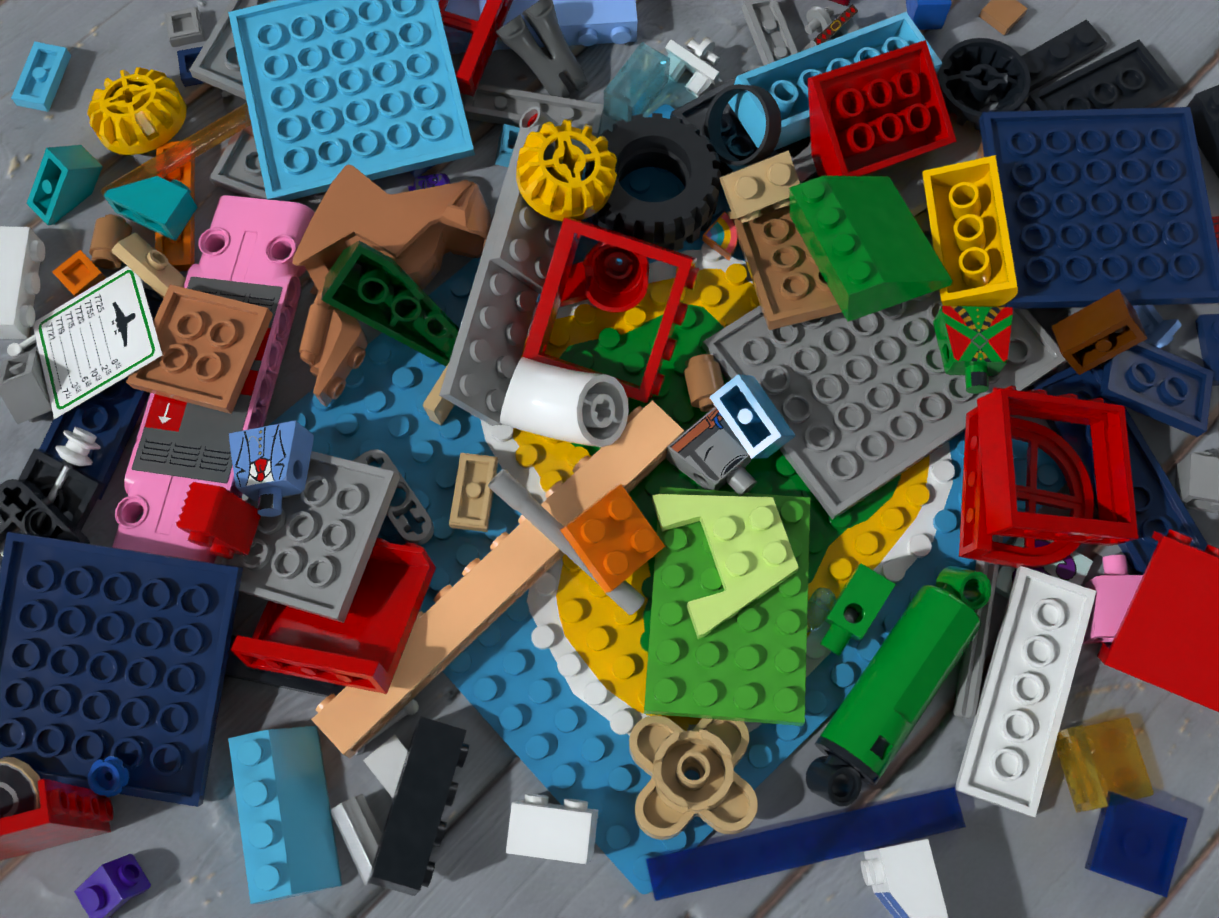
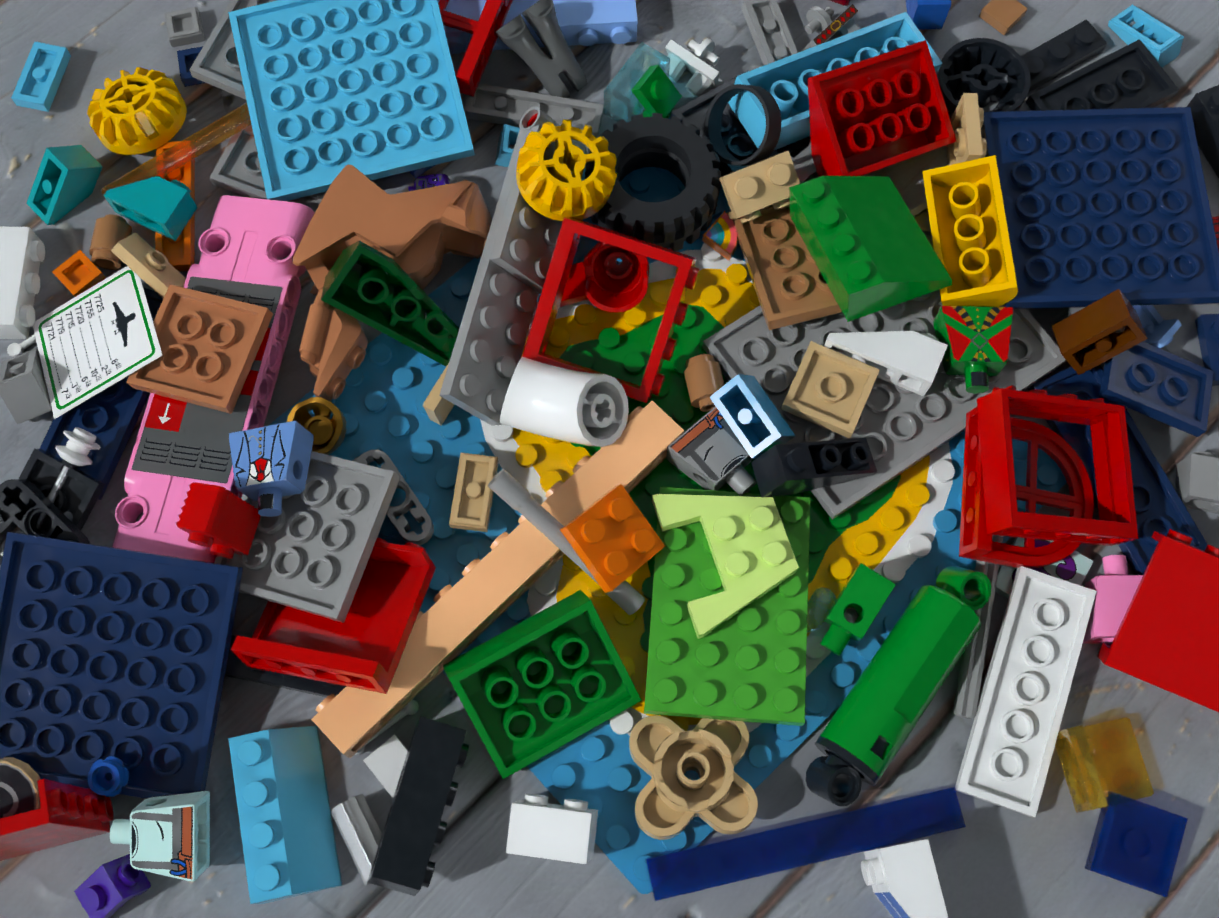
(168, 835): none -> light aqua torso
(327, 432): none -> pearl gold helmet
(542, 683): none -> green slope
(656, 92): none -> green bracket
(812, 465): none -> black slope
(830, 389): none -> tan plate
(902, 356): none -> white slope
(967, 126): none -> tan plate
(1166, 41): none -> medium azure slope

